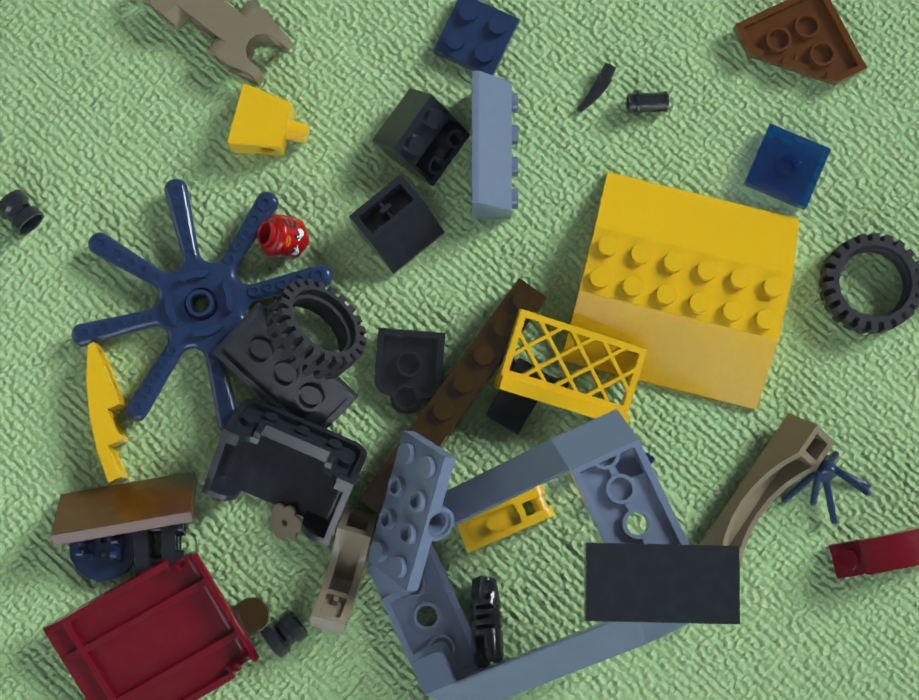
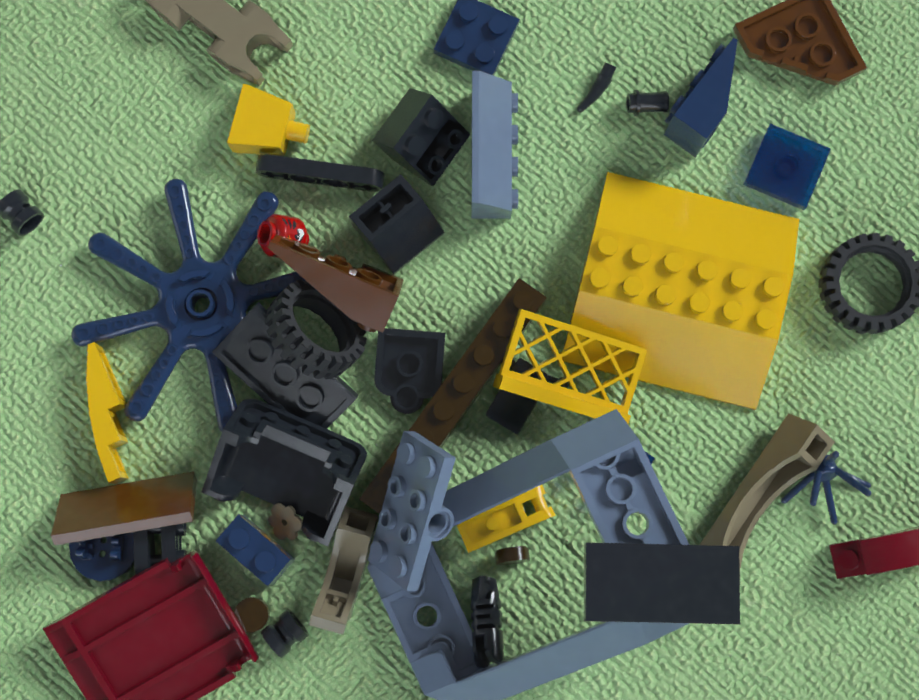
(255, 550): none -> dark blue brick
(320, 173): none -> black beam
(360, 293): none -> reddish brown wedge
(512, 555): none -> dark brown tile
(705, 104): none -> dark blue slope

